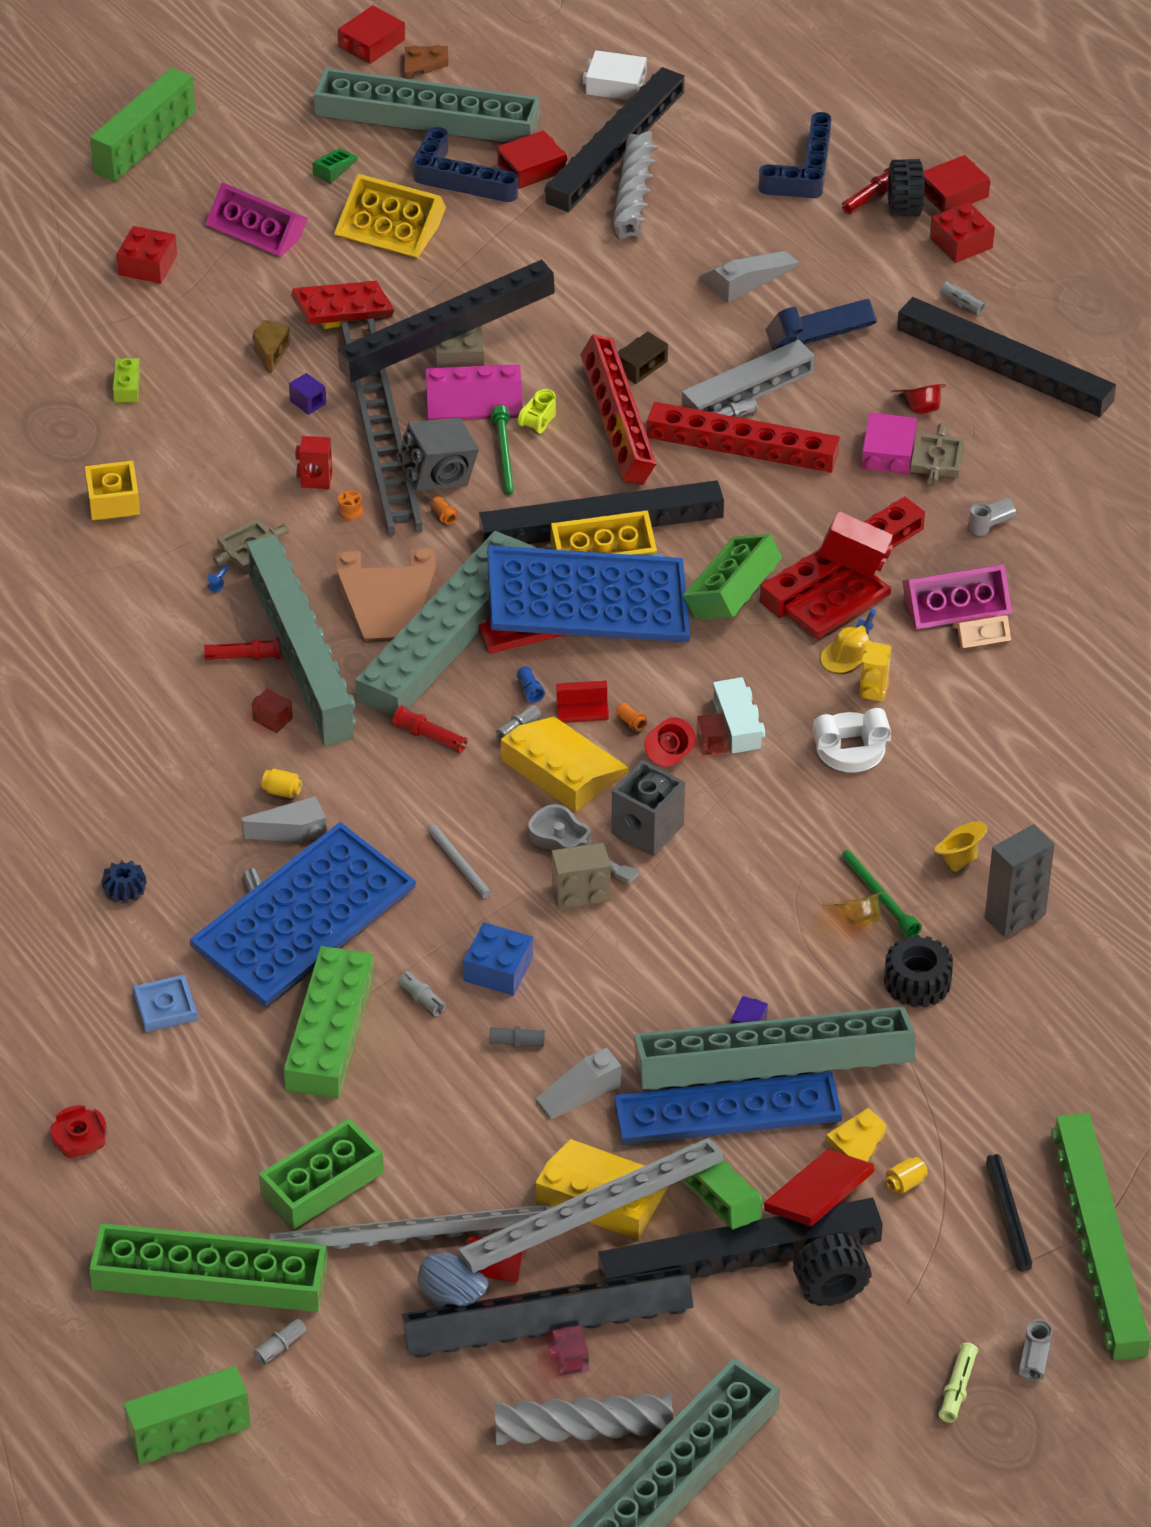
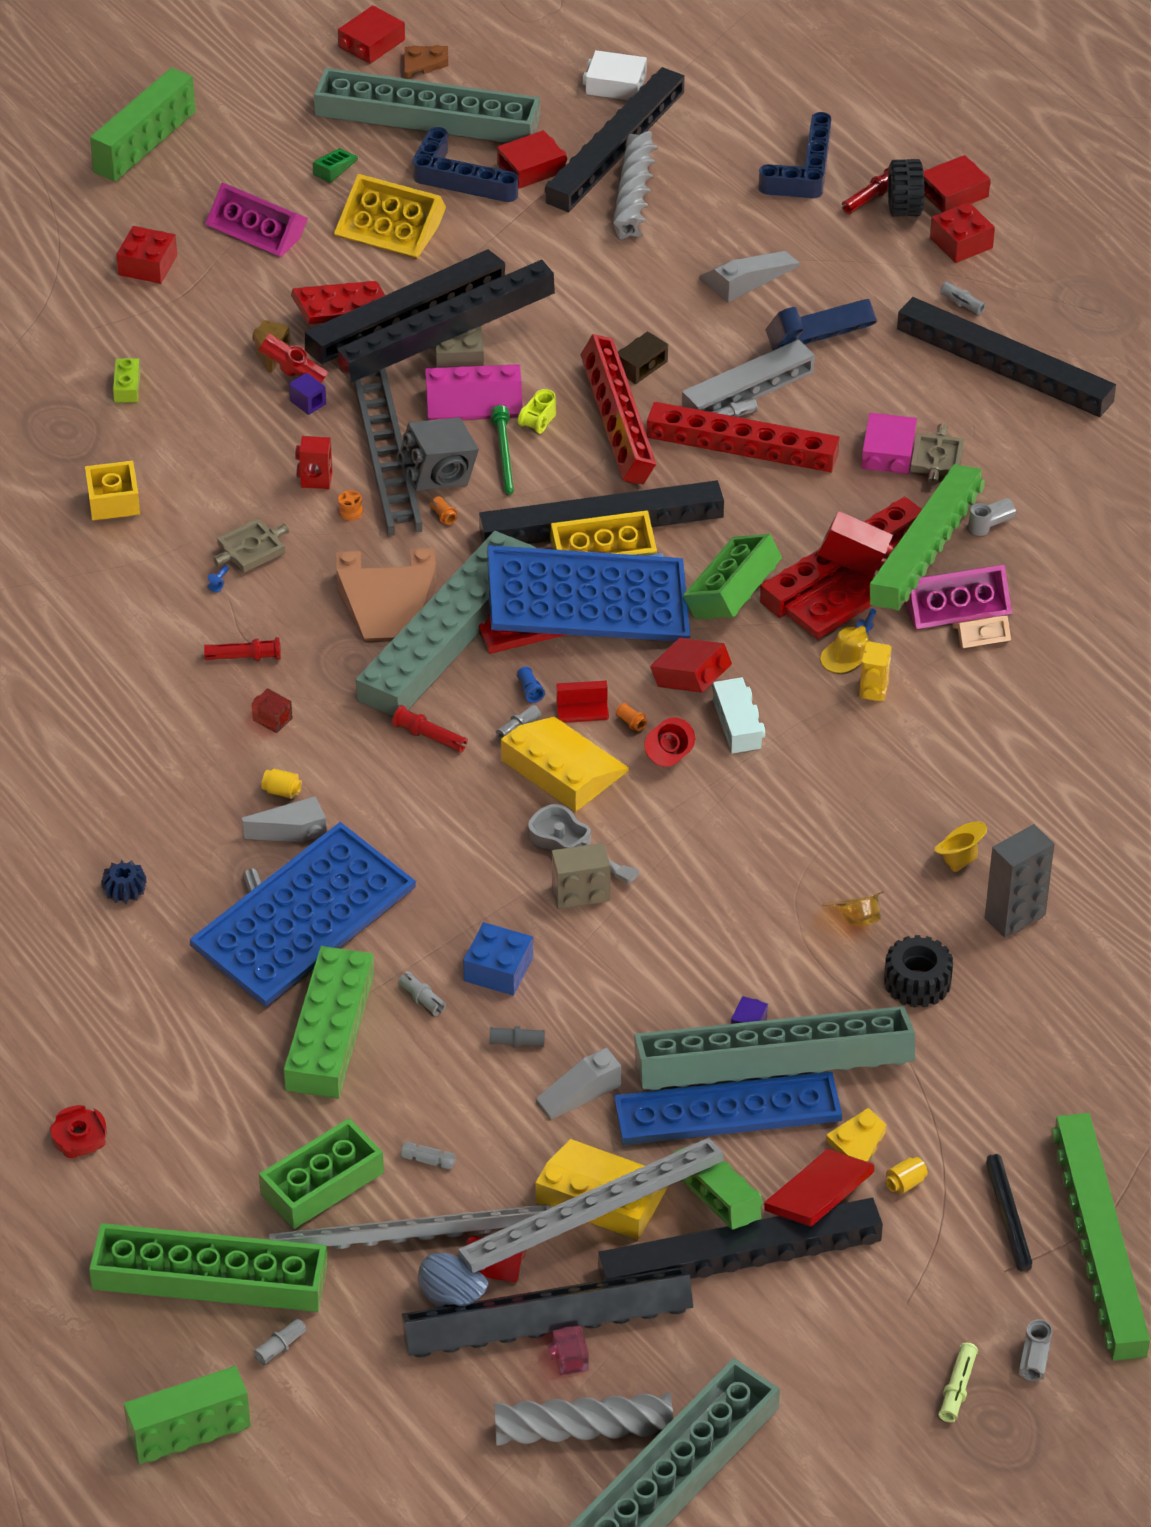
(165, 1003): medium blue tile -> none
(292, 359): none -> red piece
(301, 640): sand green brick -> none
(412, 299): none -> black brick
(428, 1155): none -> light grey axle
(459, 861): light grey bar -> none
(648, 807): dark grey brick -> none
(691, 665): none -> red brick
(712, 734): clear red brick -> none
(832, 1270): black tyre -> none
(871, 726): white piece -> none
(907, 924): green piece -> none
(923, 399): red piece -> none
(926, 537): none -> bright green brick

